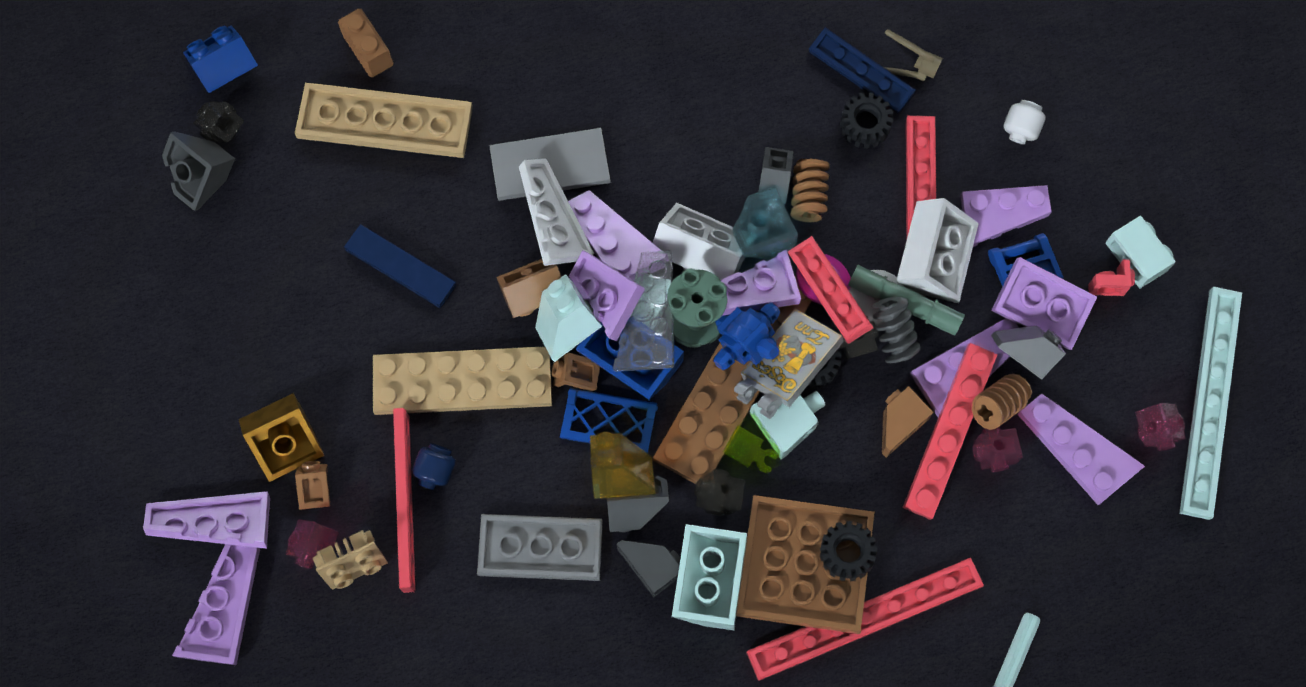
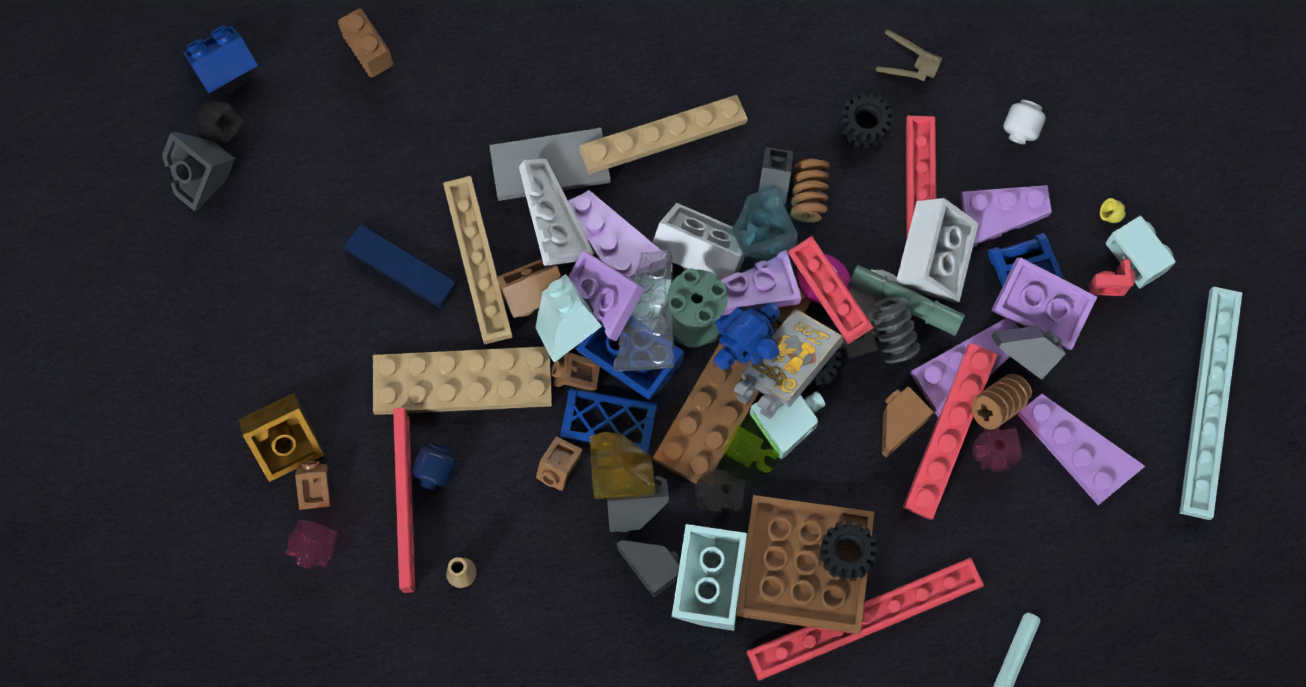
(218, 519): lavender wing -> none
(220, 618): lavender wing -> none
(343, 570): tan hinge -> none
(384, 120): tan plate -> none
(463, 578): none -> tan cone
(477, 260): none -> tan plate
(540, 547): light grey tile -> none
(558, 463): none -> medium nougat bracket
(662, 134): none -> tan plate
(861, 70): dark blue tile -> none
(1112, 211): none -> light yellow hinge
(1160, 426): clear pink brick -> none

